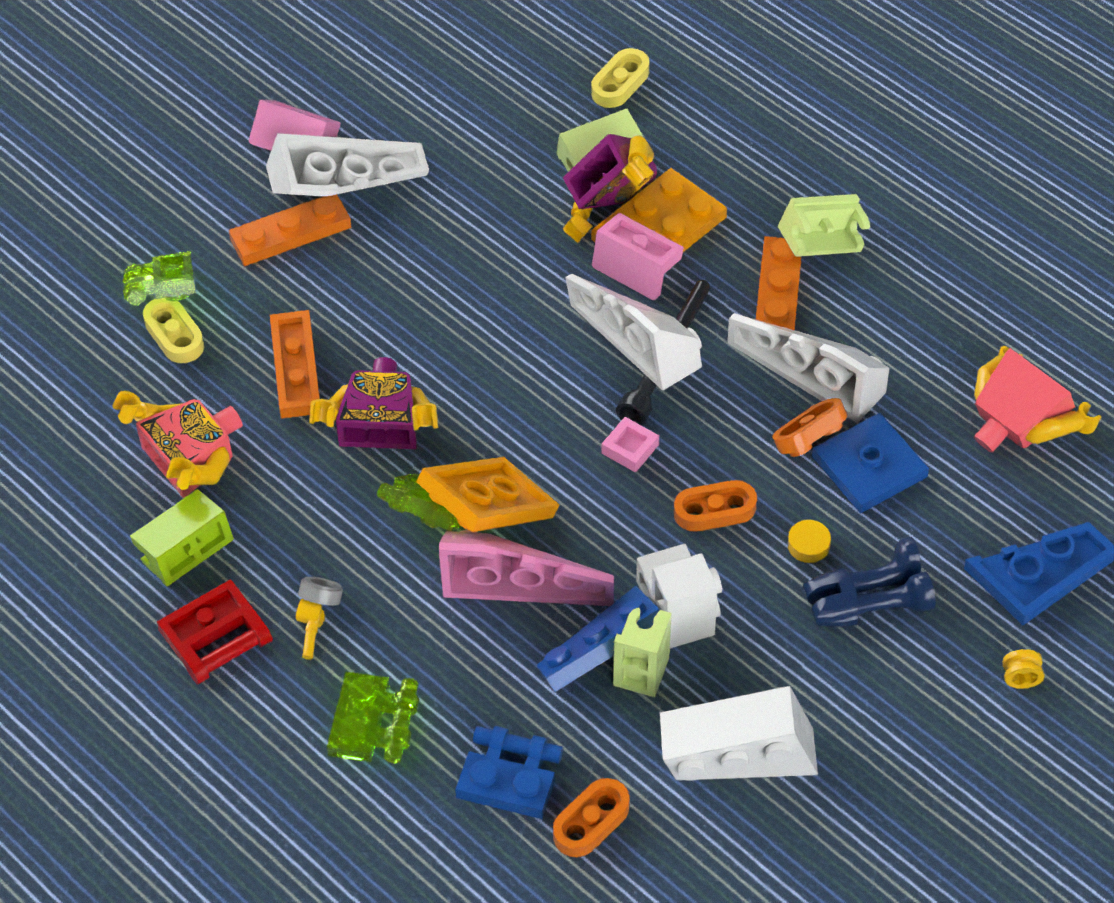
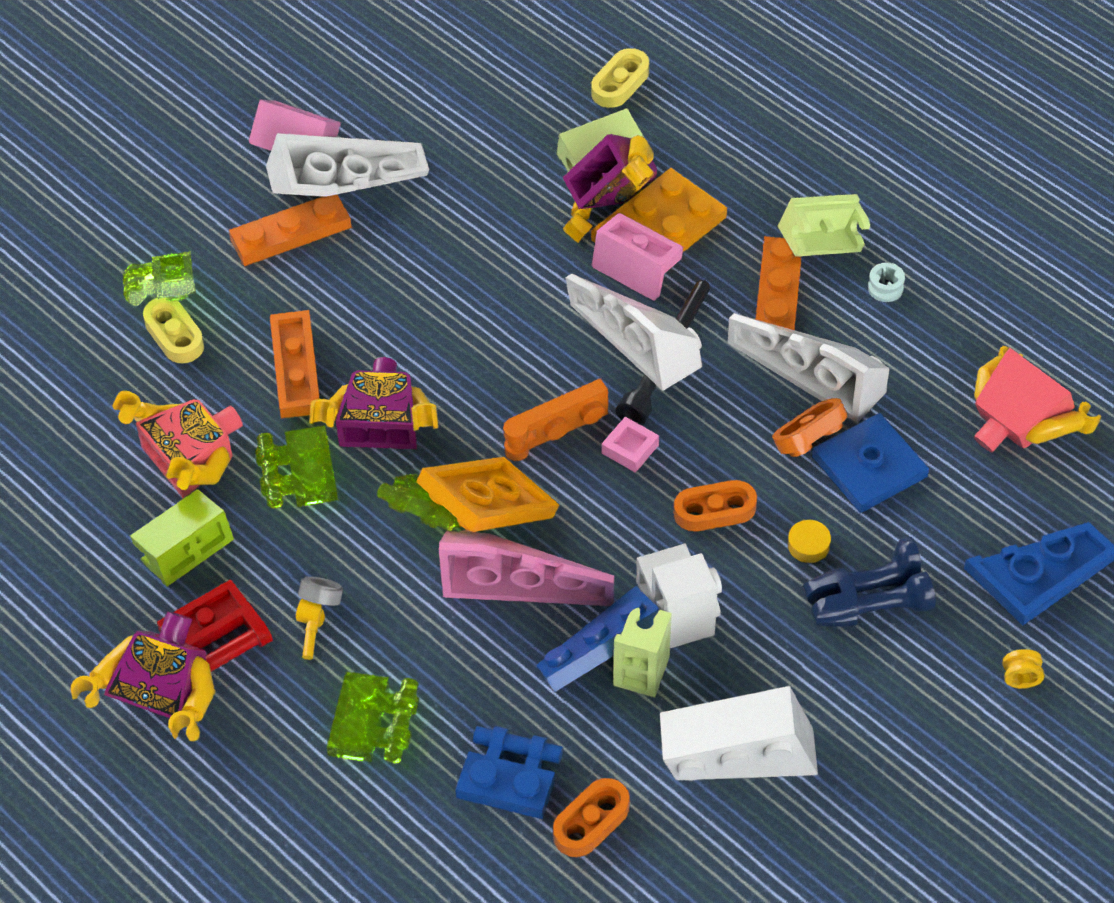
(155, 675): none -> torso
(310, 466): none -> clear neon green plate
(554, 419): none -> orange plate
(884, 272): none -> light aqua bush

